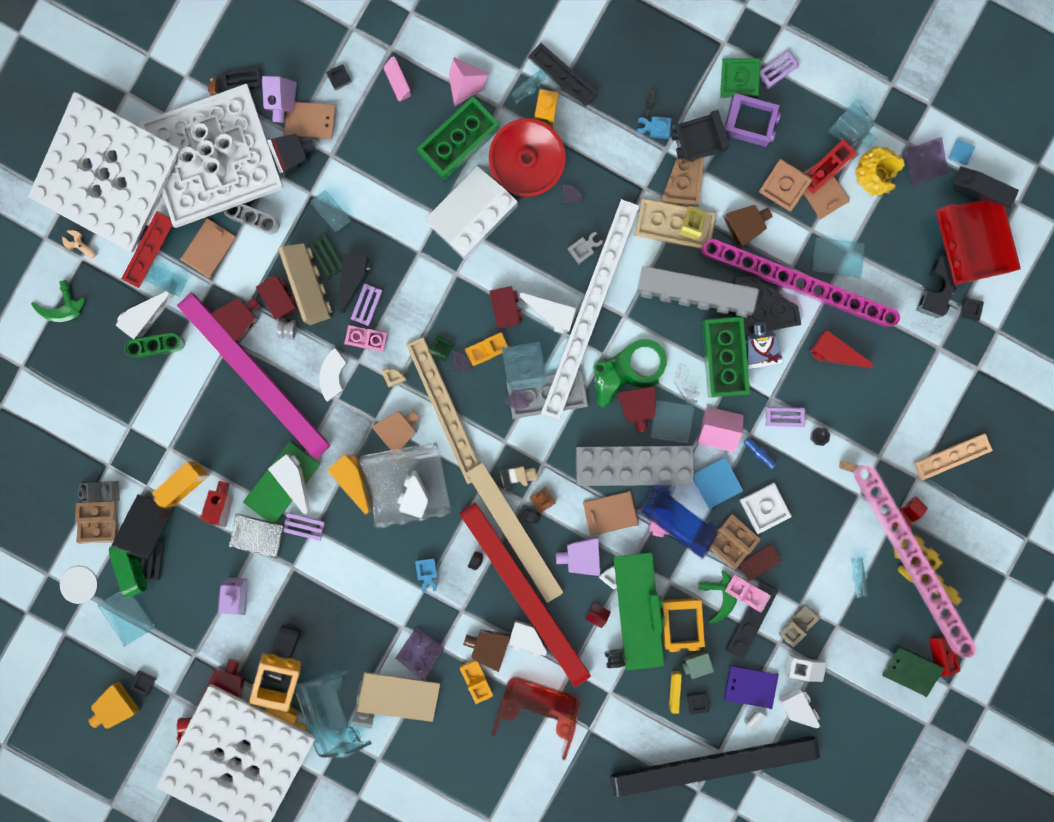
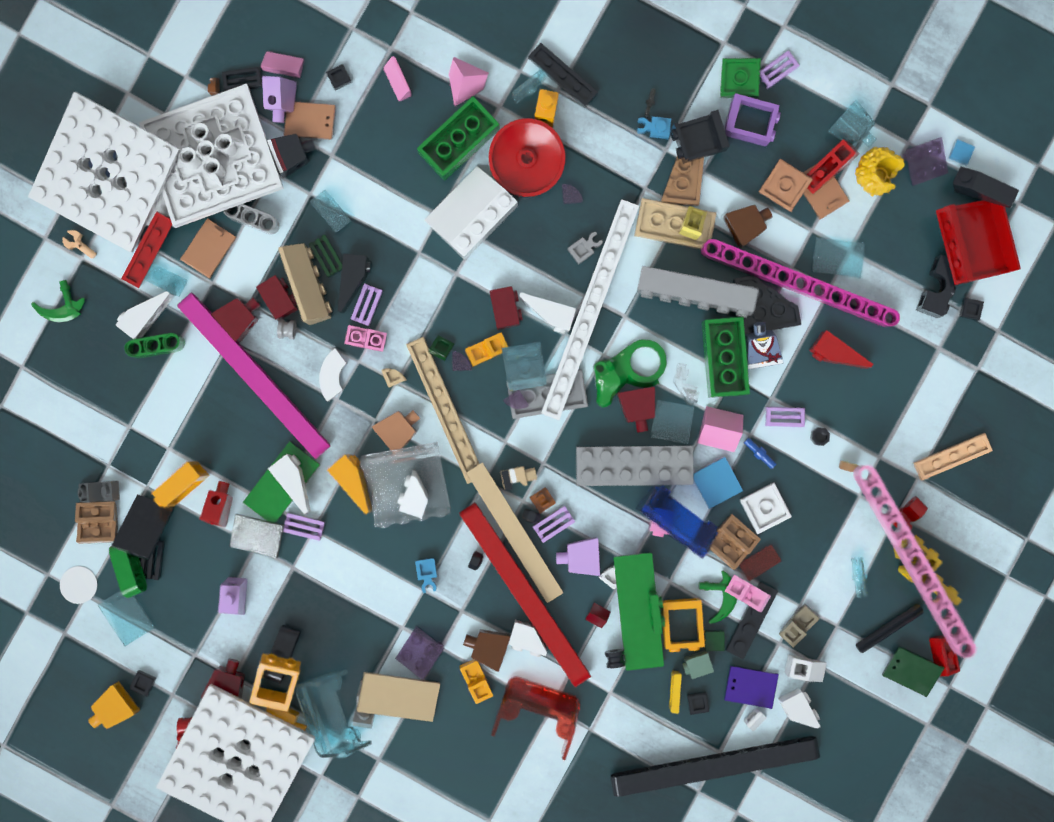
(282, 64): none -> bright pink slope
(567, 515): none -> lavender tile
(610, 513): nougat container -> none
(714, 640): none -> dark green tile
(889, 628): none -> black axle

